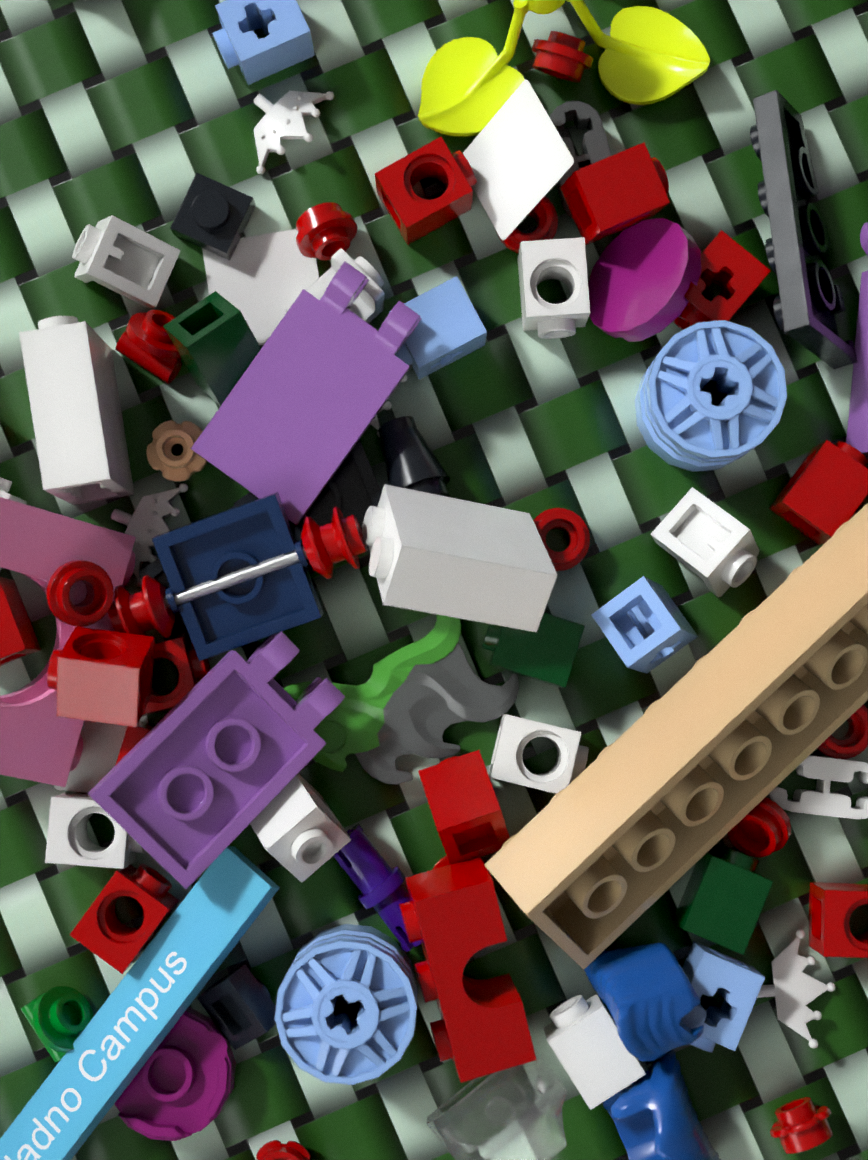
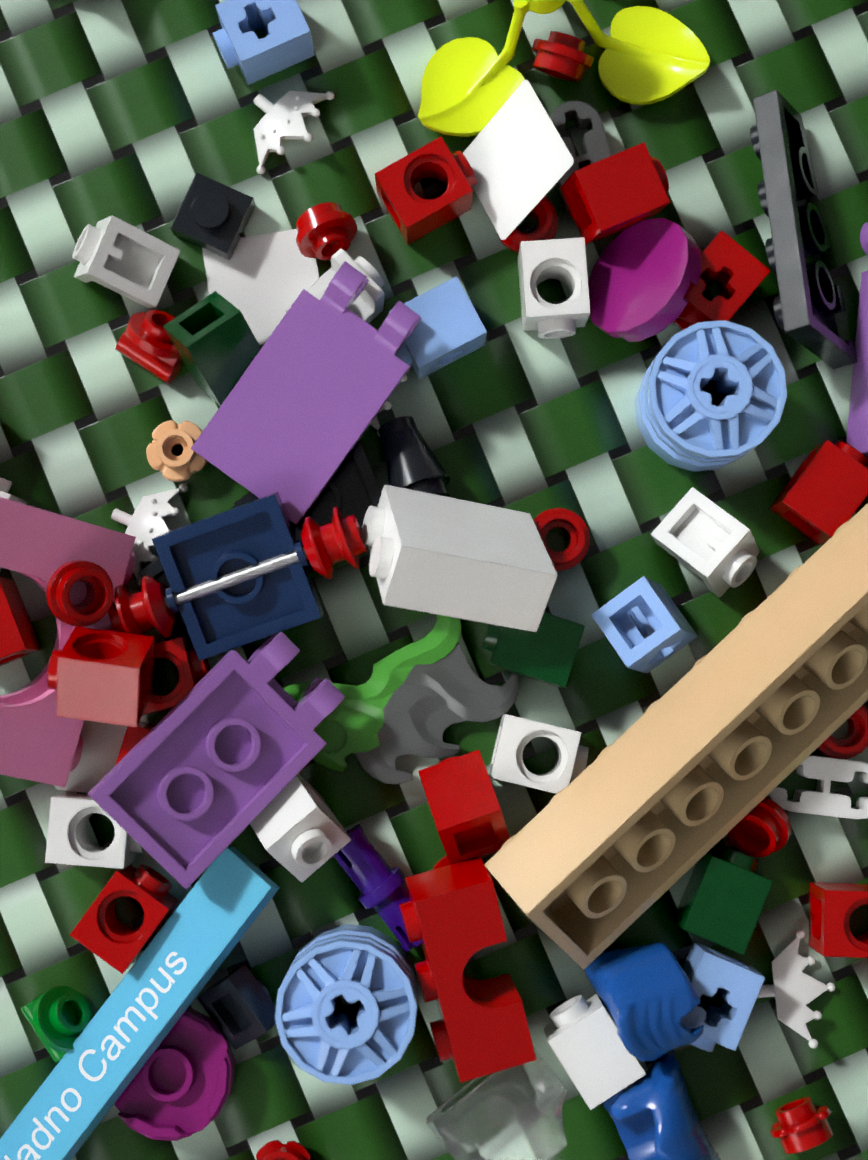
(76, 412): white brick -> none

